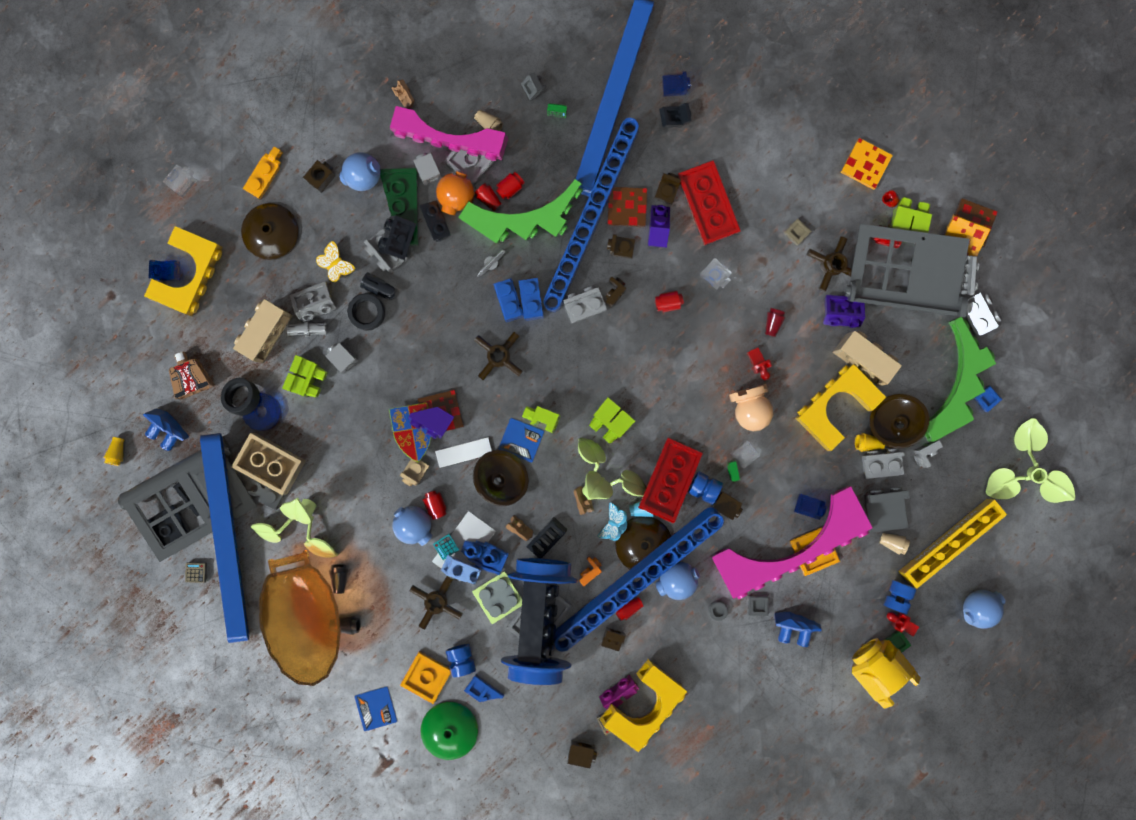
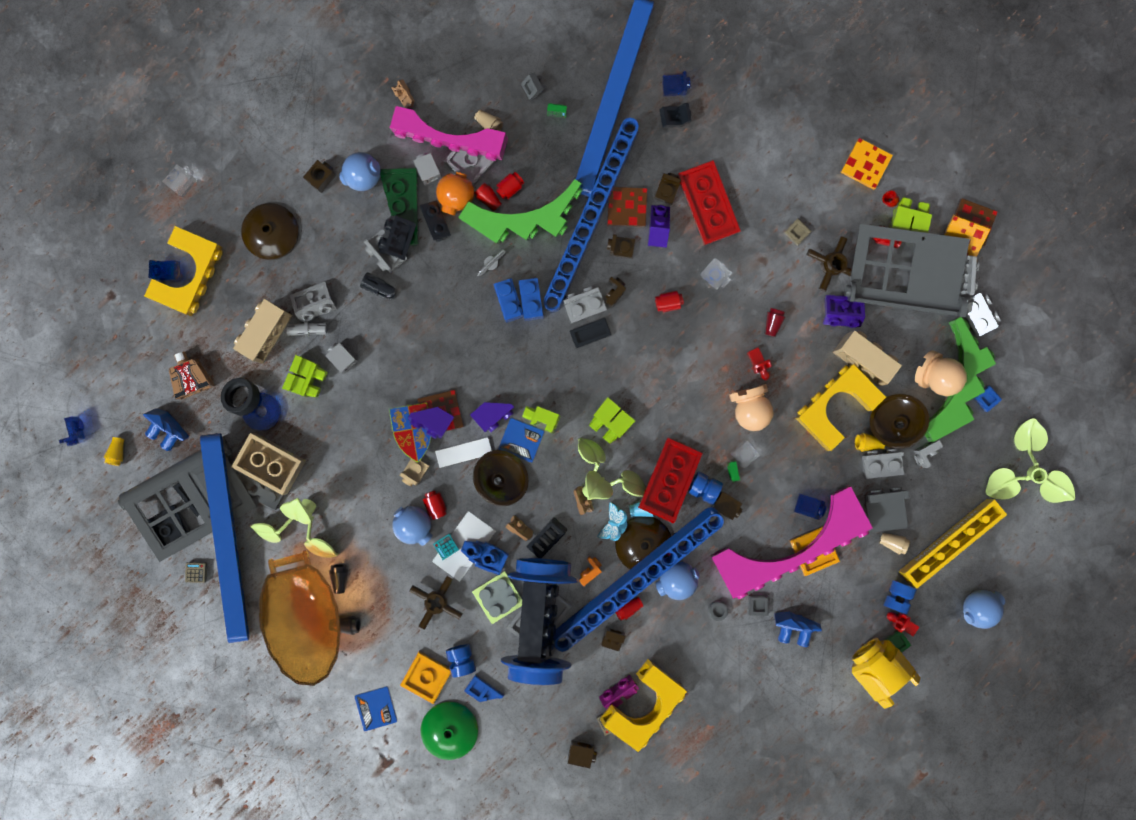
(75, 431): none -> clear blue bracket
(264, 173): light orange hinge -> none
(334, 263): animal -> none
(352, 316): black tyre -> none
(460, 570): light blue leg -> none
(490, 414): none -> dark purple slope
(498, 348): dark brown bar -> none
(590, 333): none -> black tile
(941, 375): none -> light nougat tile

